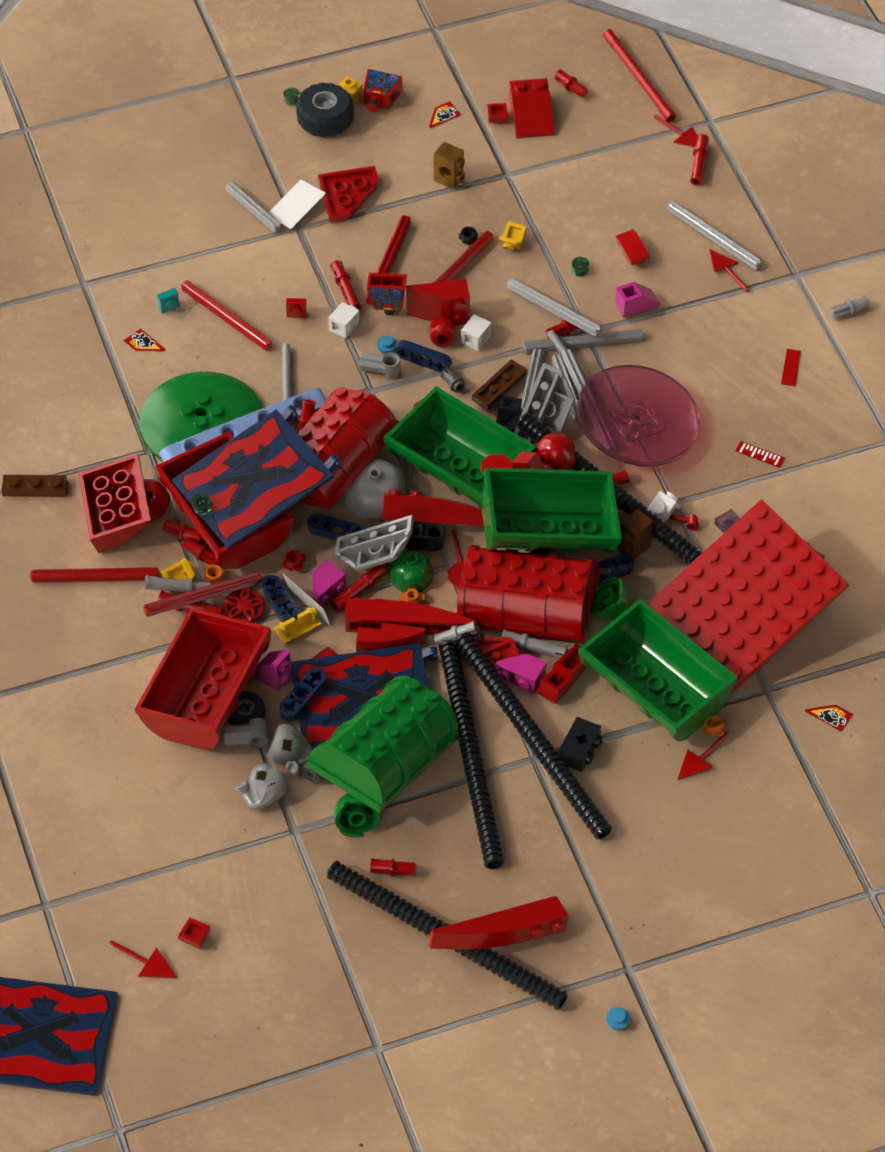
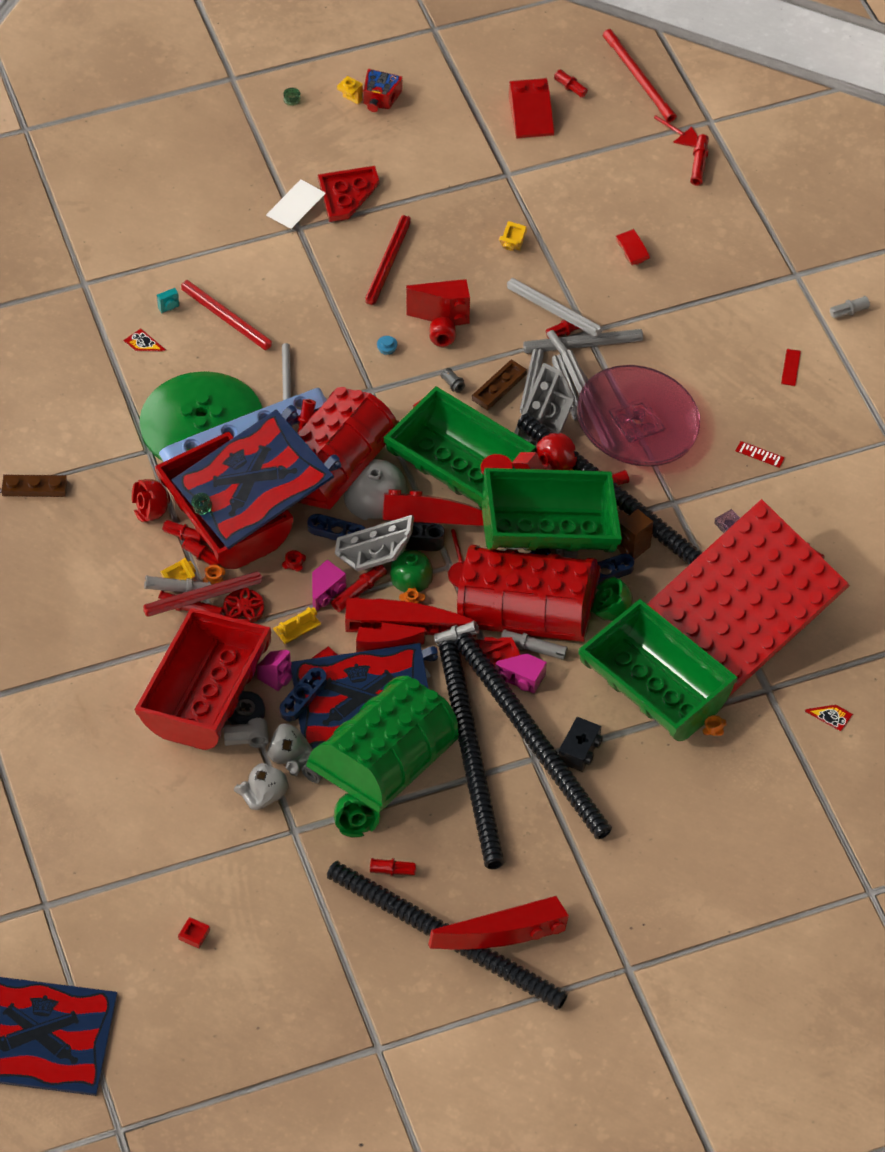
(92, 574): red axle -> none
(114, 502): red slope -> none
(154, 967): red piece -> none
(251, 205): light grey axle -> none
(279, 608): dark blue beam -> none
(296, 307): red plate -> none
(307, 600): white sticker -> none
(324, 109): black wheel -> none
(343, 279): red pin -> none
(344, 320): white brick -> none
(385, 364): light grey piece -> none
(387, 291): torso -> none
(412, 352): dark blue beam -> none
(443, 113): sticker -> none
(449, 165): pearl gold brick -> none
(459, 264): red axle -> none
(468, 235): black plate -> none
(476, 332): white brick -> none
(497, 112): red plate -> none
(509, 412): black slope -> none
(563, 675): red slope -> none
(580, 261): clear green bush -> none
(618, 1018): dark azure plate -> none
(634, 299): dark pink slope -> none
(664, 505): white bracket -> none
(691, 520): red hand -> none
(693, 764): red piece -> none
(714, 235): light grey axle -> none
(722, 262): red piece -> none

